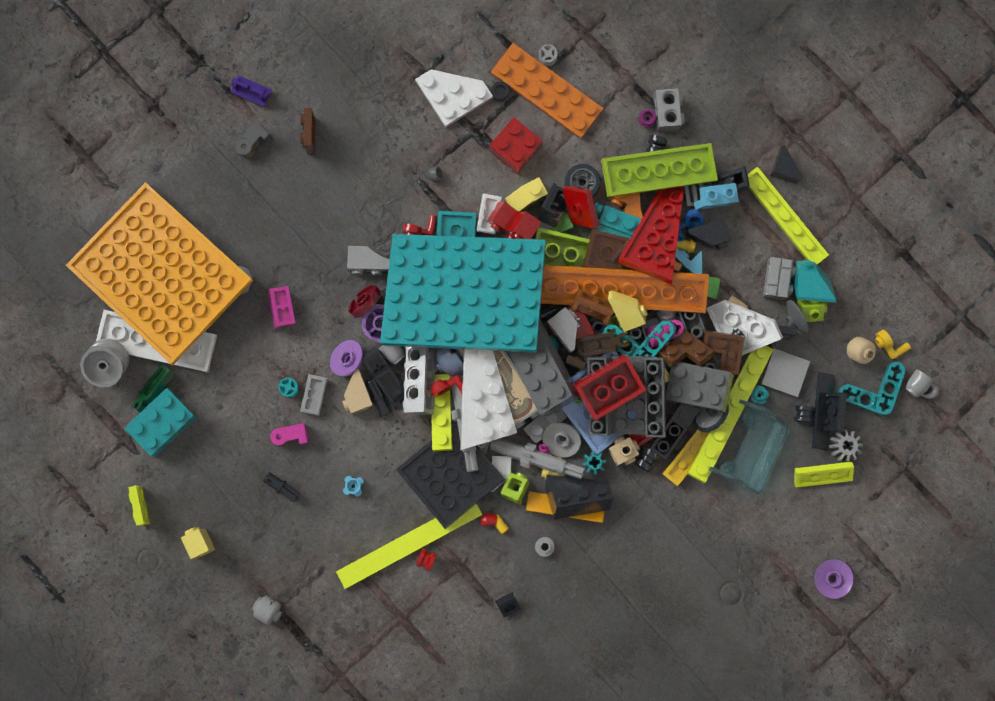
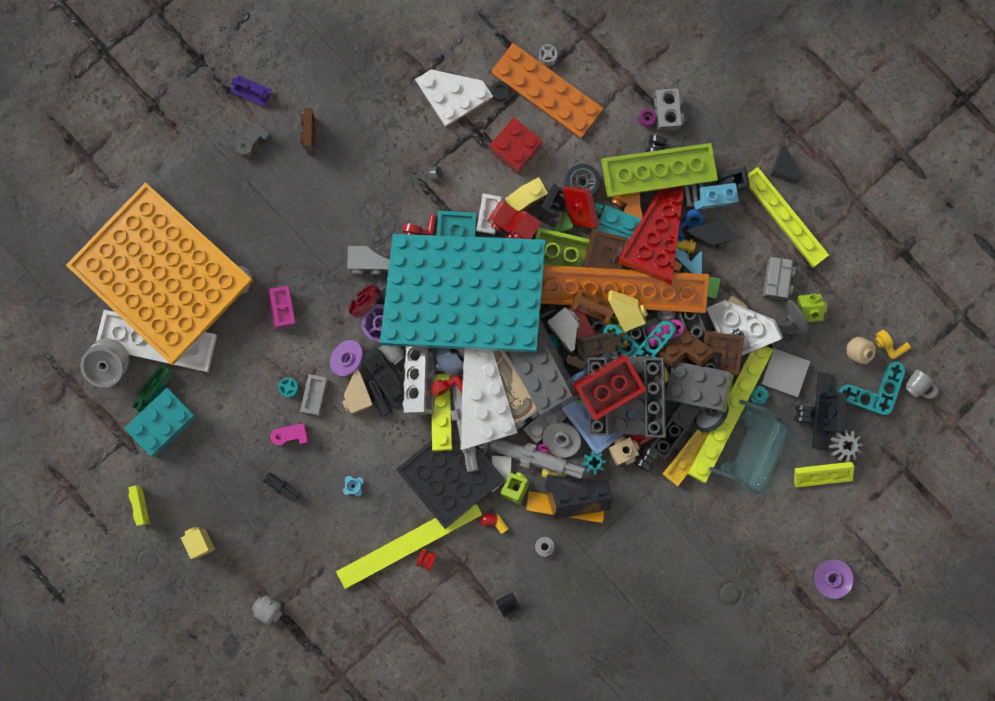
(812, 283): teal slope -> none

